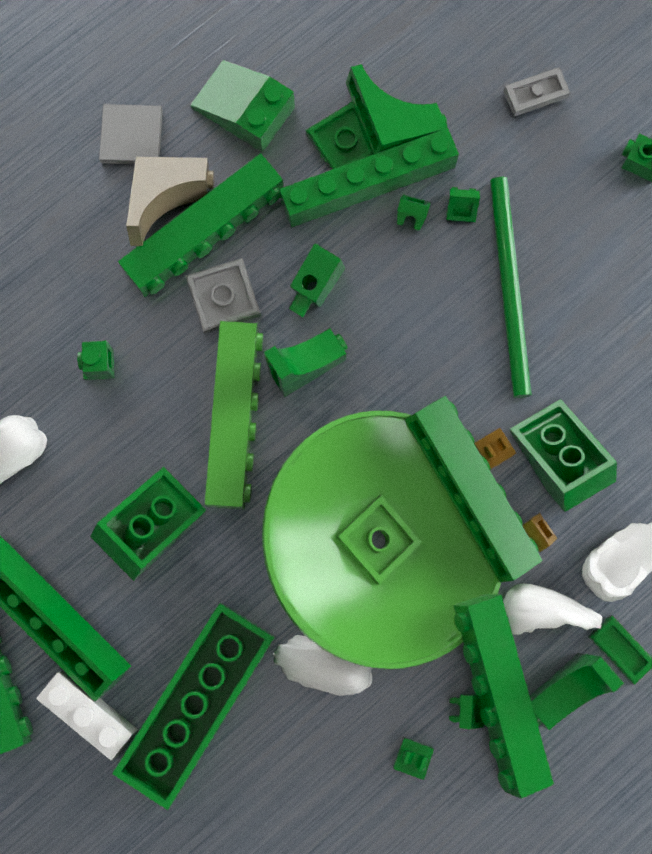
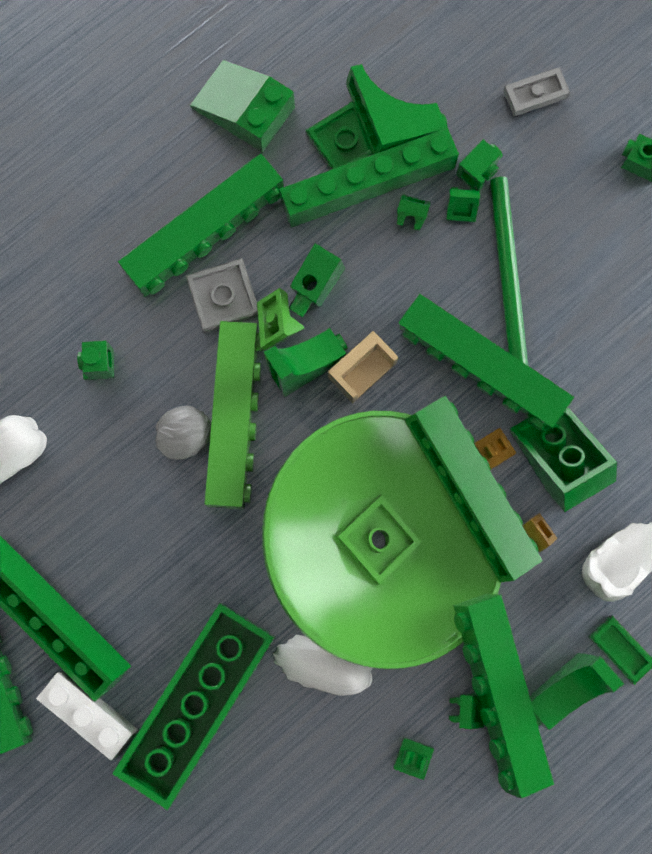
(130, 133): light grey tile -> none
(147, 523): green slope -> none
(161, 186): arch -> none
(182, 432): none -> light grey hair
(275, 319): none -> bright green slope
(362, 367): none -> tan panel
(479, 165): none -> green brick
(485, 363): none -> green brick
(540, 607): white hair -> none

